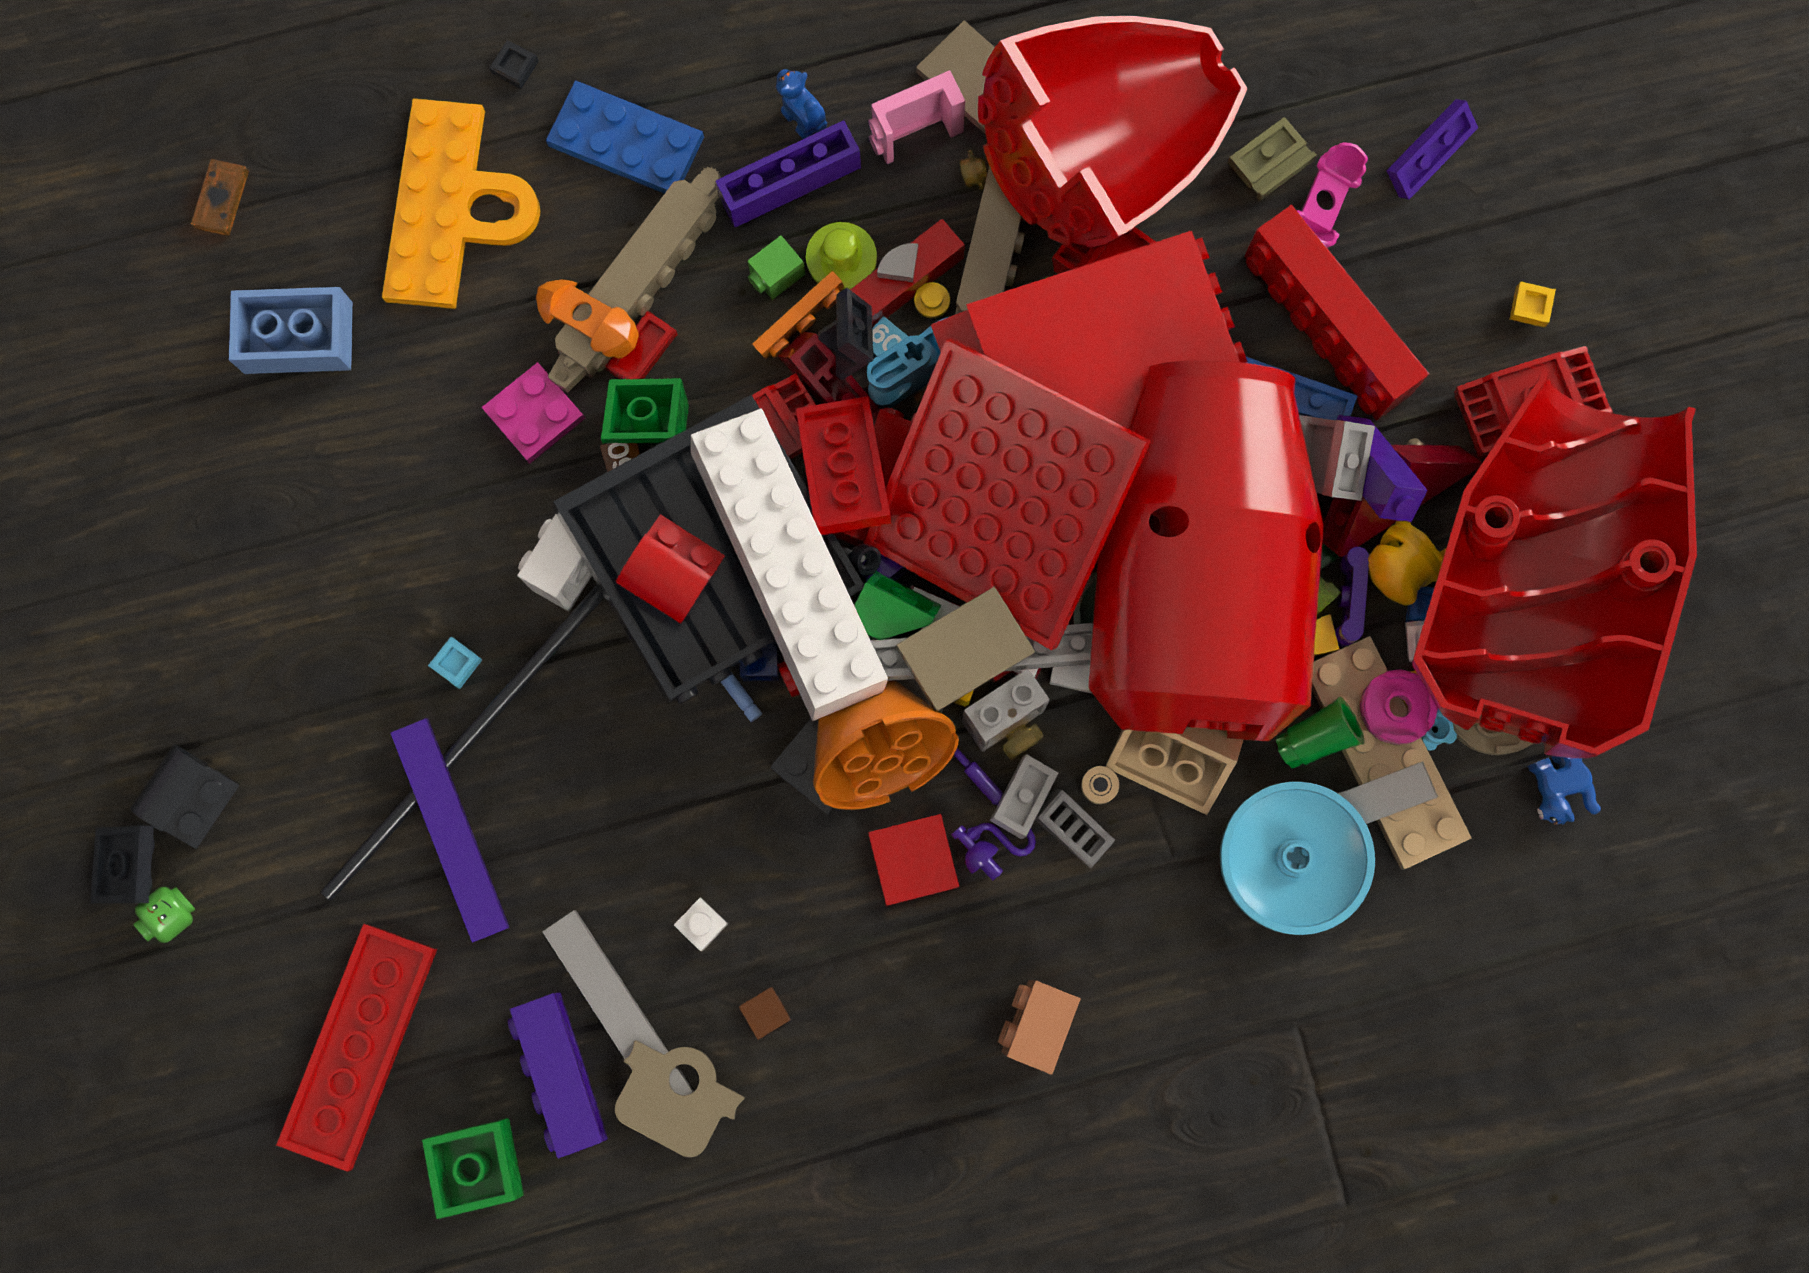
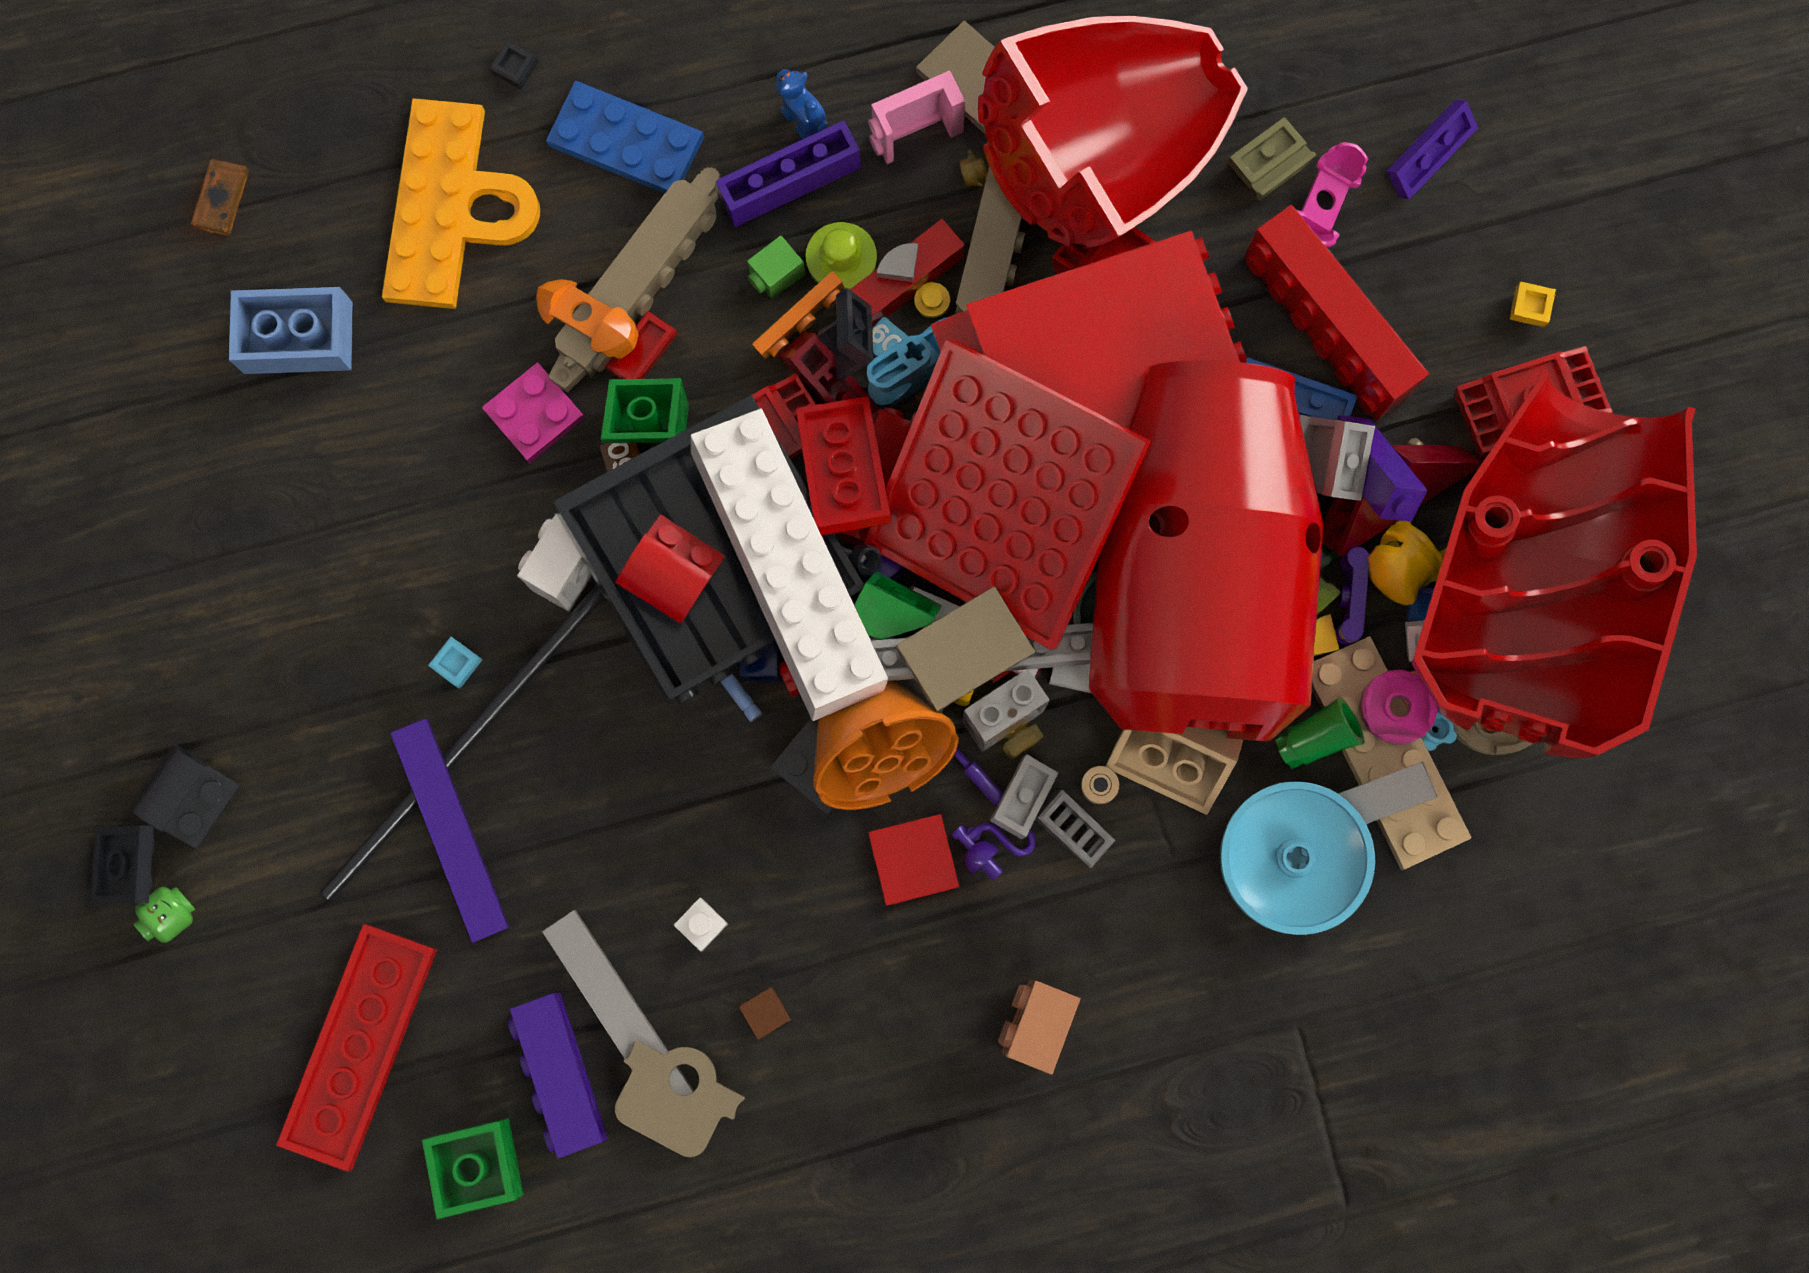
(1555, 784): blue animal -> none

